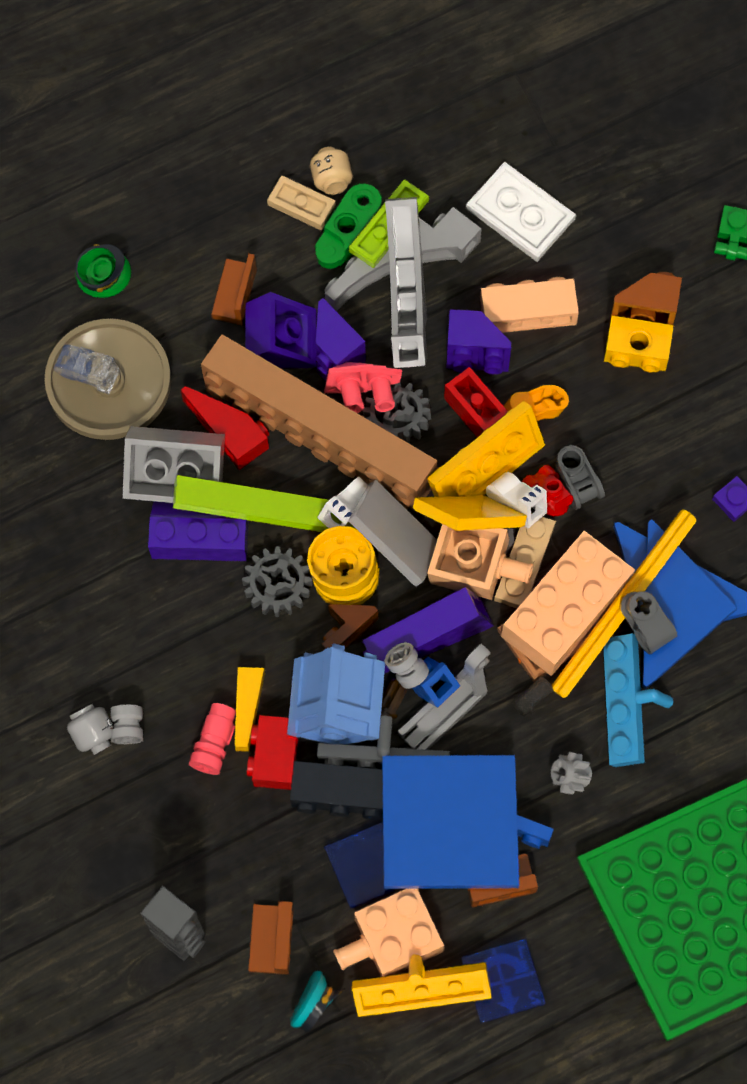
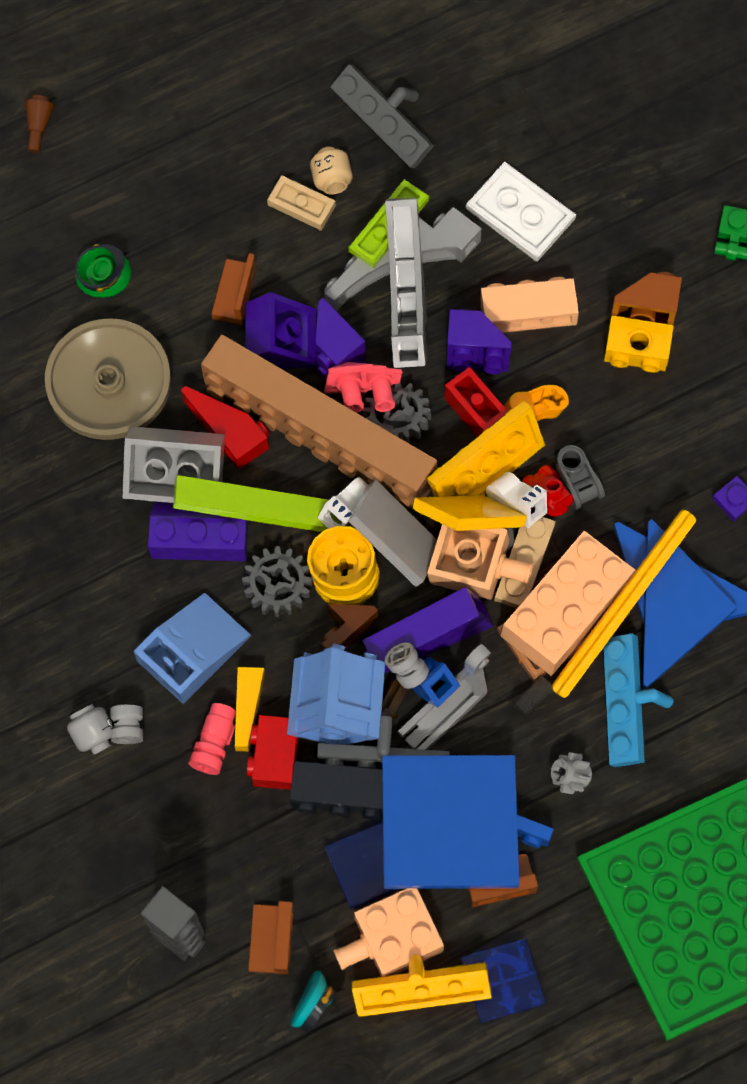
(38, 114): none -> reddish brown cone
(87, 367): clear leg -> none
(191, 647): none -> medium blue slope
(334, 245): green piece -> none
(383, 114): none -> dark grey plate
(650, 625): dark grey piece -> none

